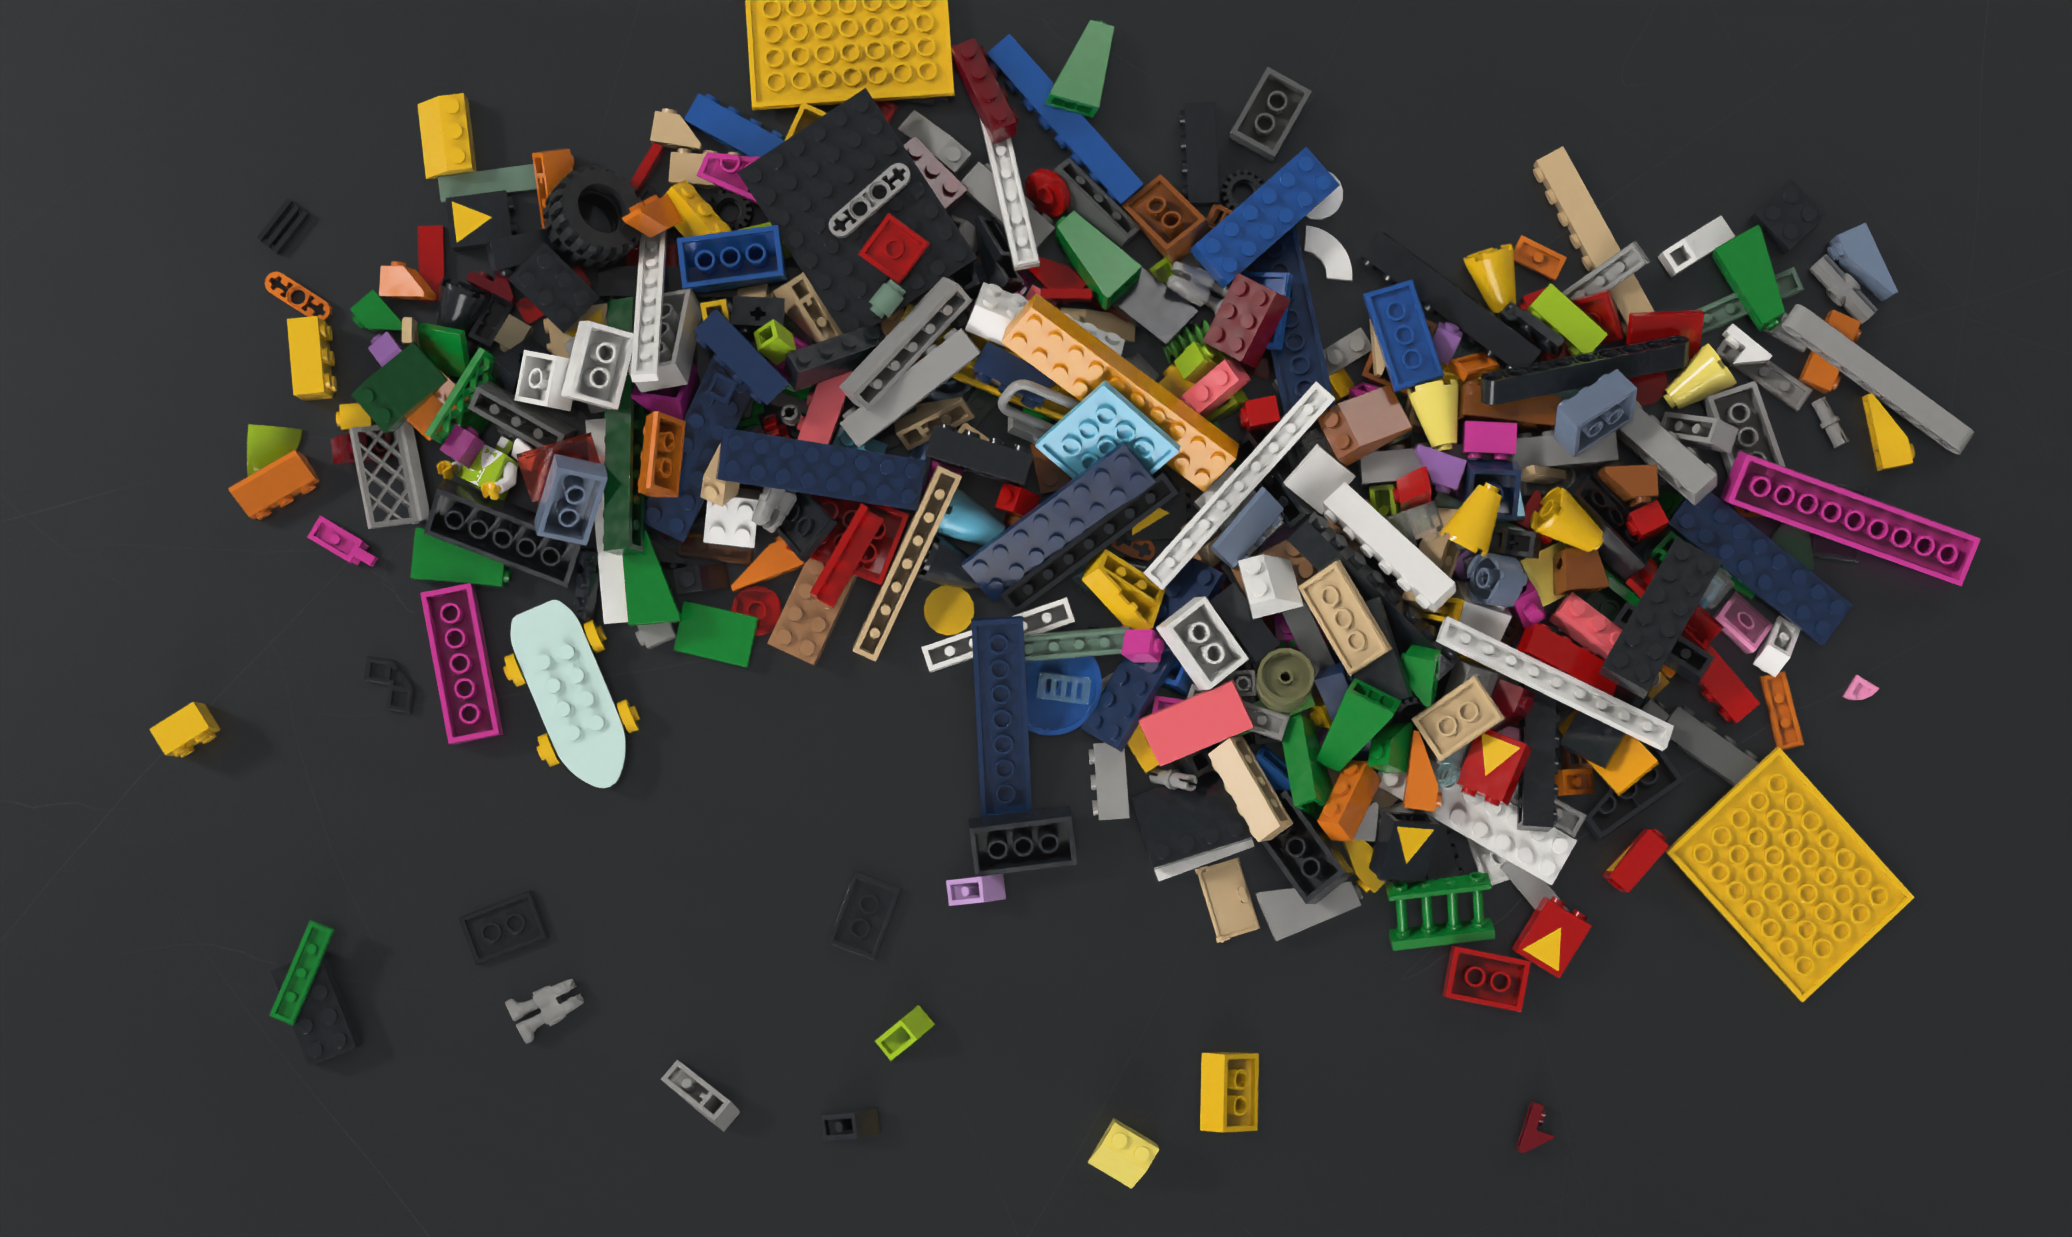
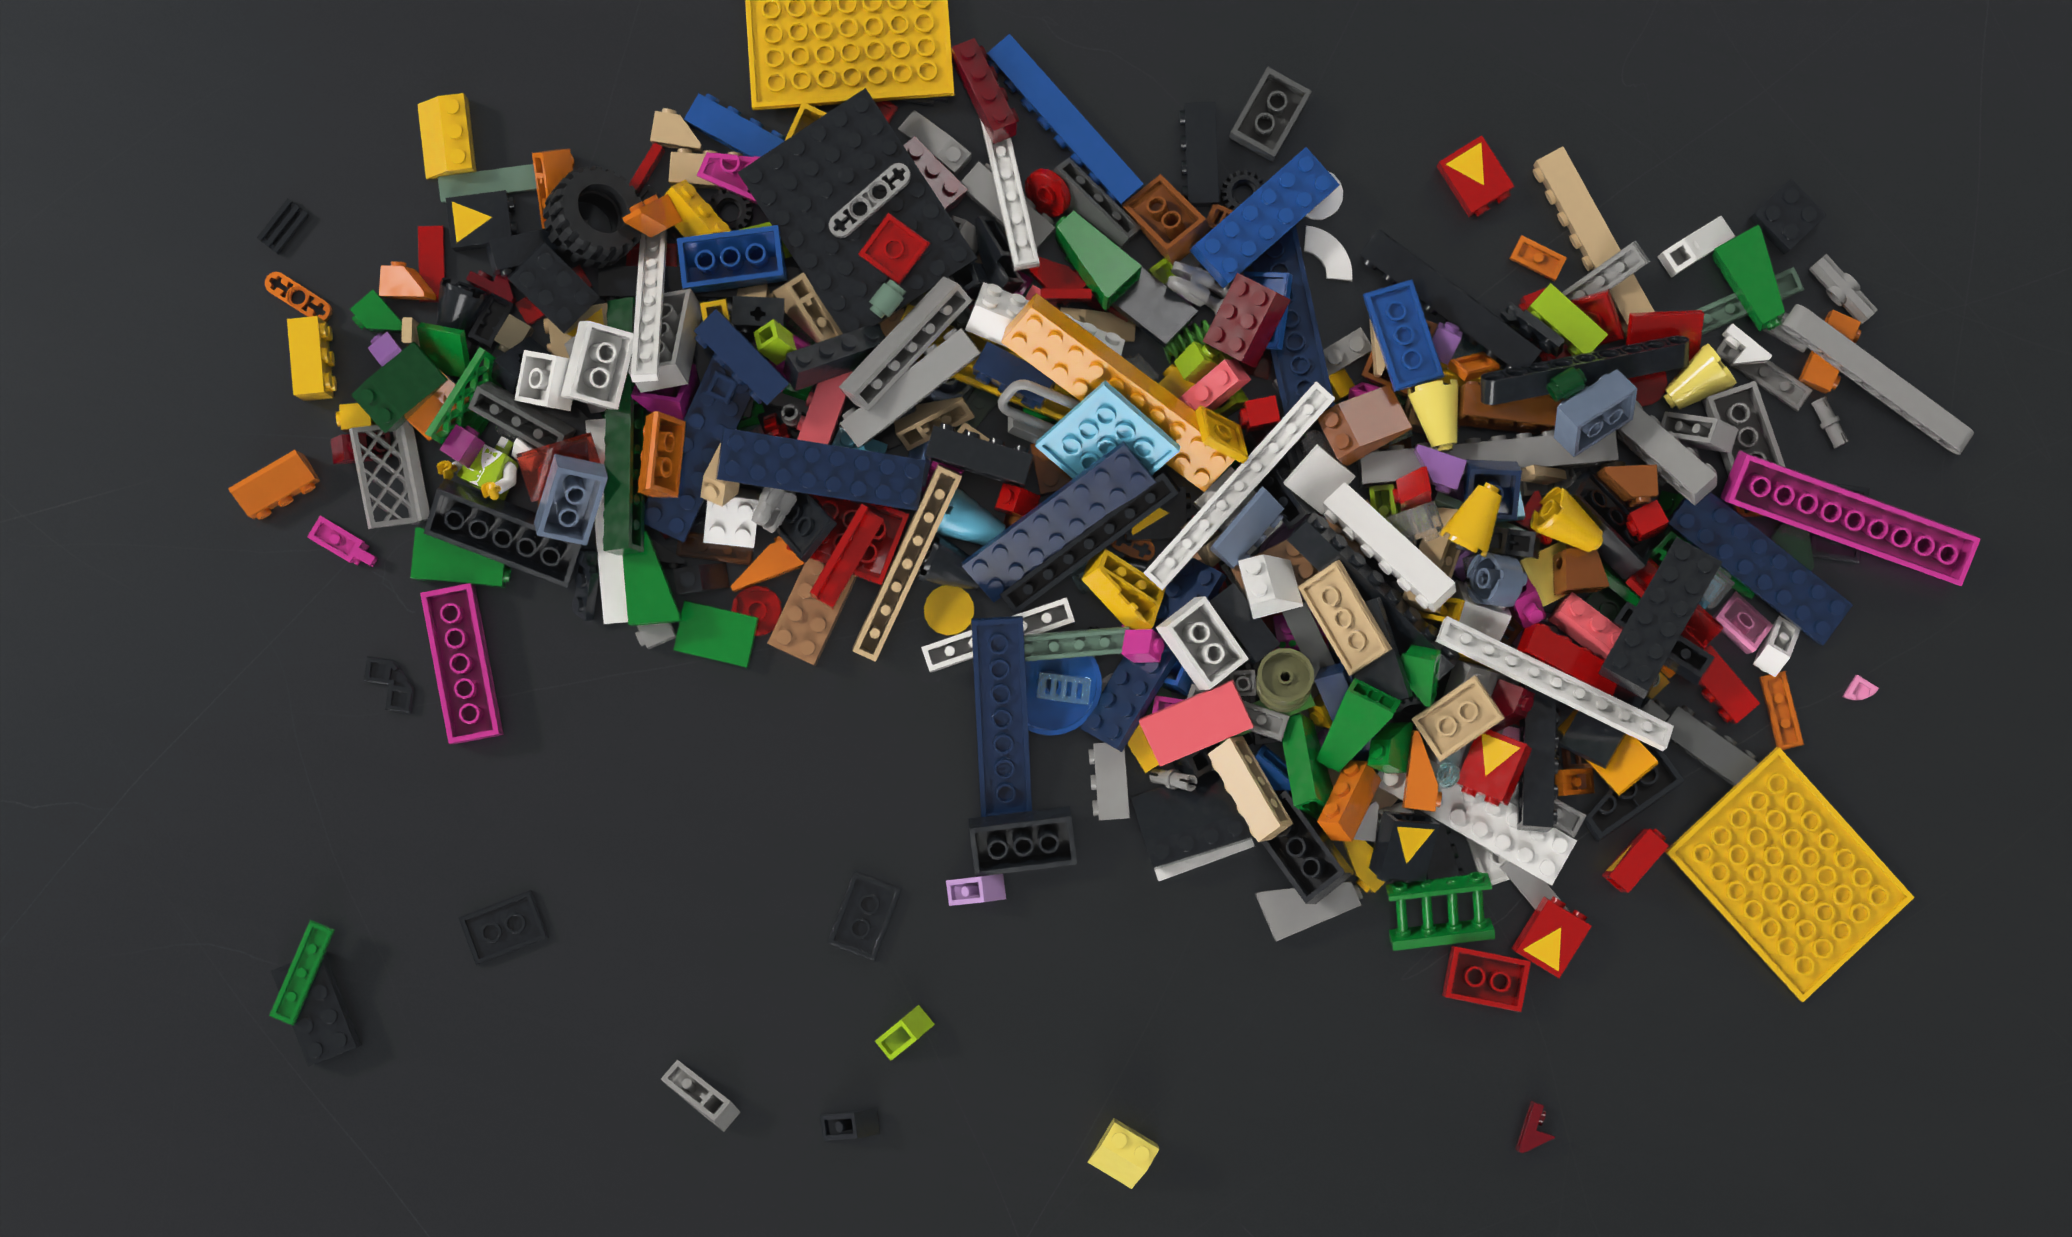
(185, 729): yellow brick -> none
(269, 444): lime brick -> none
(549, 1002): light grey piece -> none
(570, 692): light aqua piece -> none
(1083, 76): green slope -> none
(1221, 434): none -> yellow tile
(1224, 899): tan door -> none
(1229, 1092): yellow slope -> none
(1475, 177): none -> red brick
(1489, 439): dark pink brick -> none
(1494, 275): yellow cone -> none
(1566, 384): none -> dark green brick
(1859, 256): sand blue slope -> none
(1888, 440): yellow slope -> none

